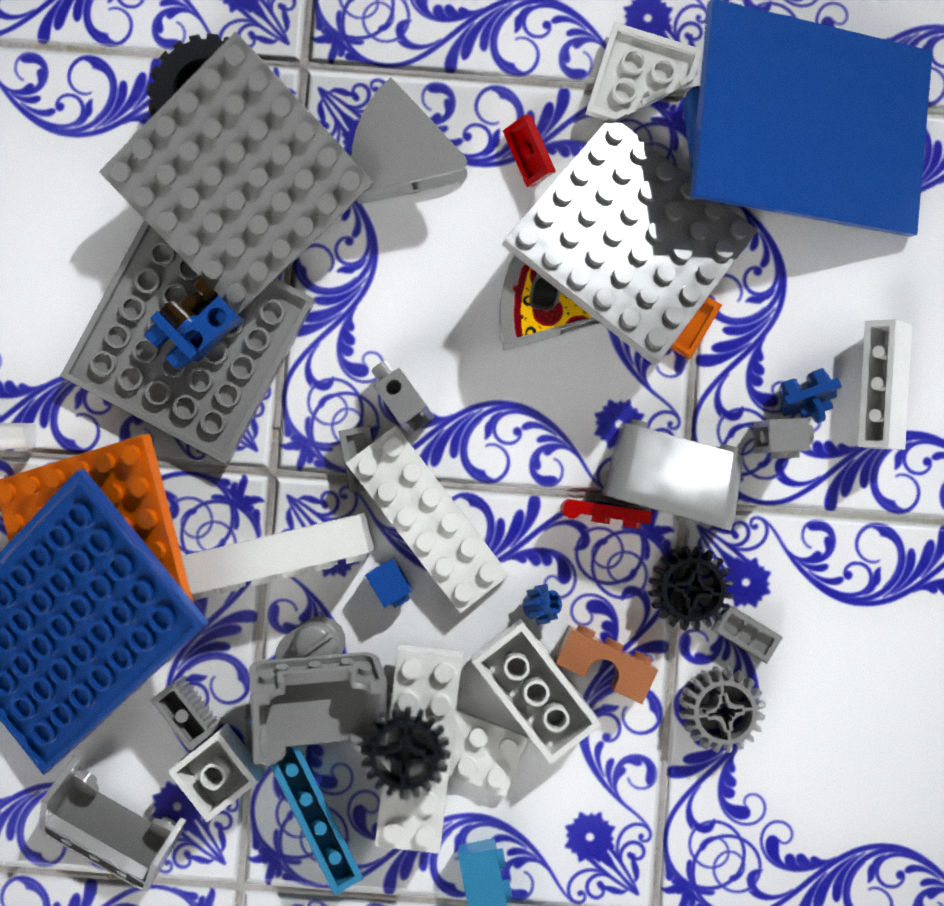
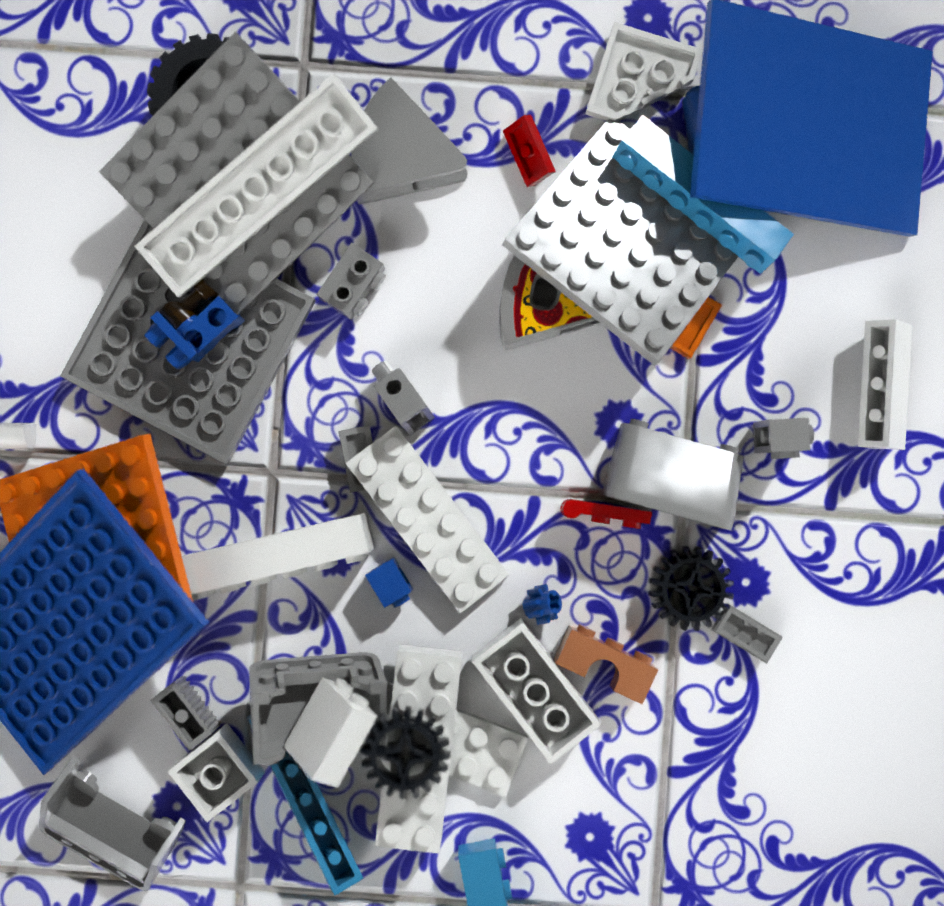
(257, 186): none -> white plate
(313, 638): light grey piece -> none
(330, 731): none -> white brick
(352, 282): none -> light grey brick
(668, 171): none -> dark azure brick
(747, 708): light grey gear -> none
(811, 401): blue hips -> none

